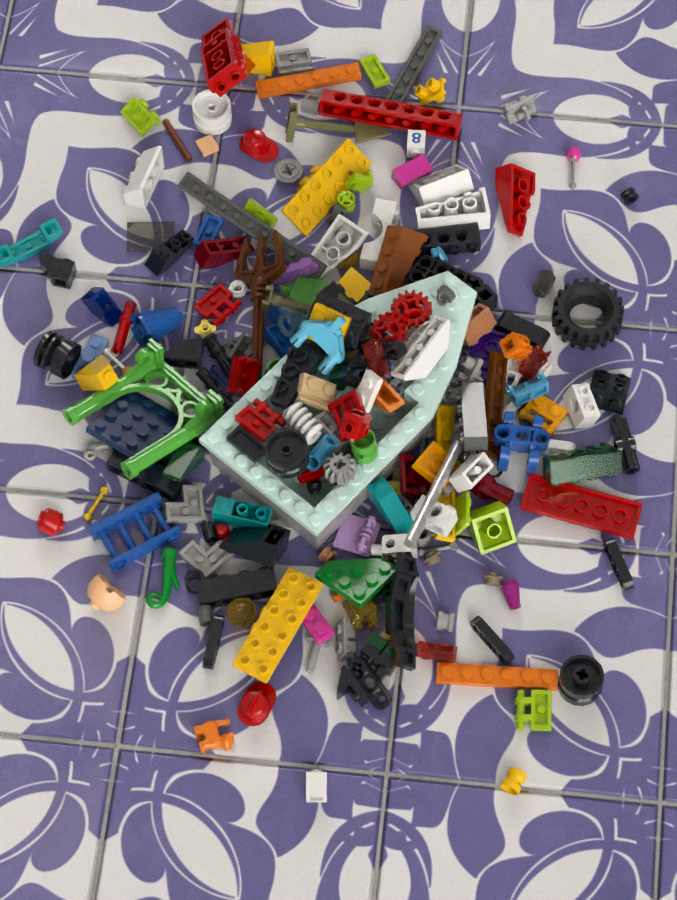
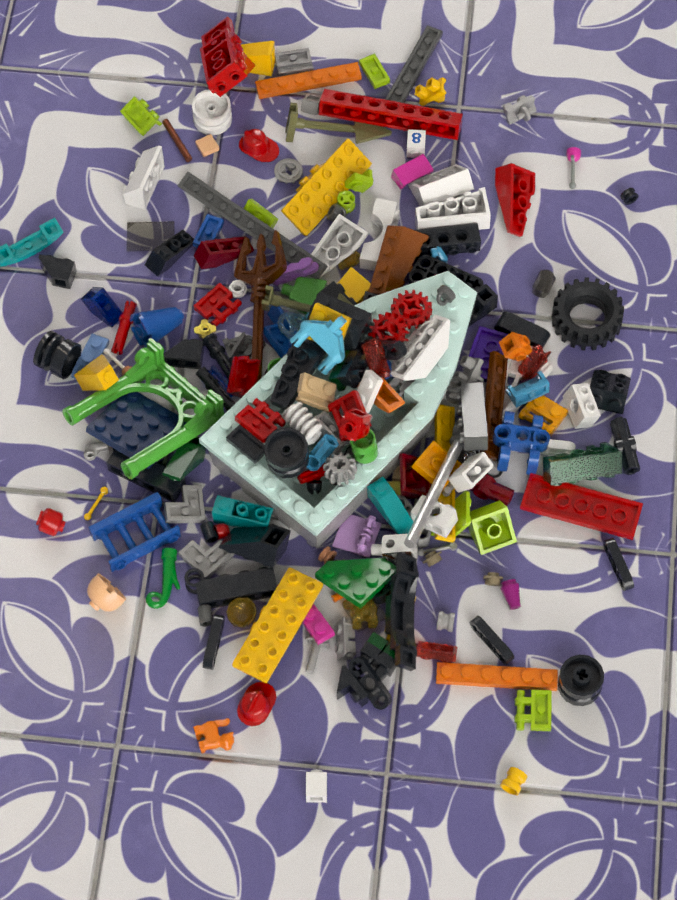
(480, 323): nougat brick -> none

